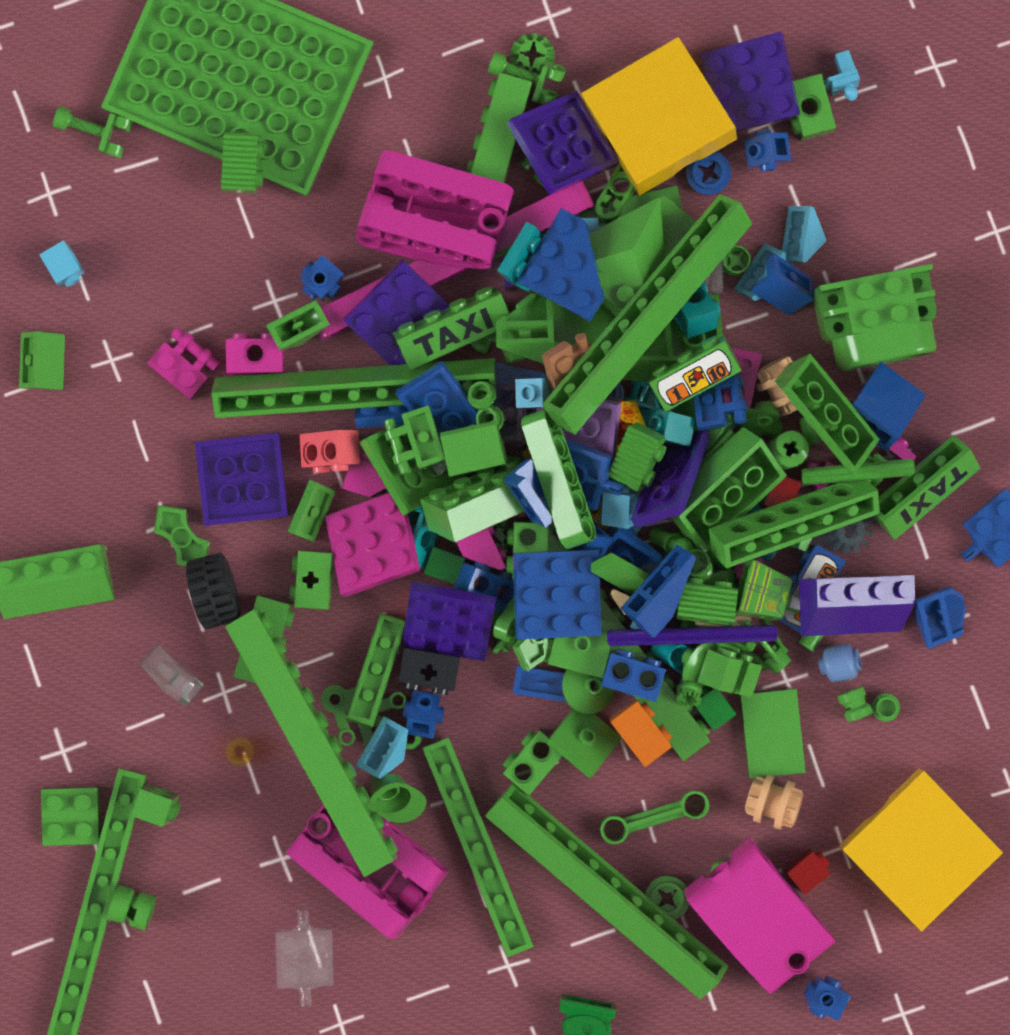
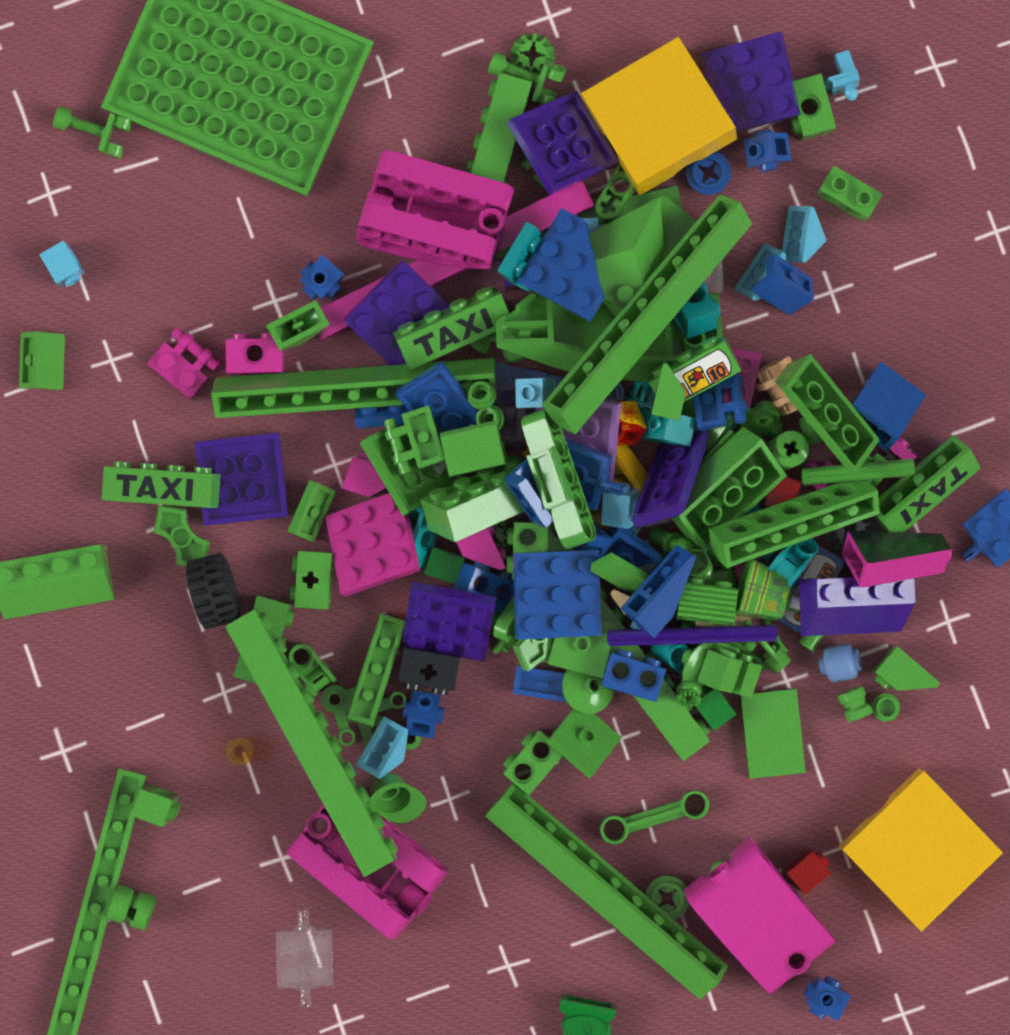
(70, 816): bright green plate -> none
(161, 486): none -> bright green brick
(171, 675): clear slope -> none
(241, 163): bright green brick -> none
(312, 669): none -> bright green piece
(329, 449): coral brick -> none
(478, 847): bright green plate -> none
(549, 478): none -> bright green tile
(562, 359): nougat plate -> none
(637, 457): bright green brick -> none
(641, 732): orange slope -> none
(669, 395): none -> bright green tile
(738, 257): bright green wheel -> none
(774, 801): light nougat piece -> none
(794, 560): none -> teal piece
(849, 194): none -> bright green brick
(878, 317): bright green brick -> none
(894, 556): none -> slope
(902, 672): none -> bright green slope
(940, 616): blue slope -> none

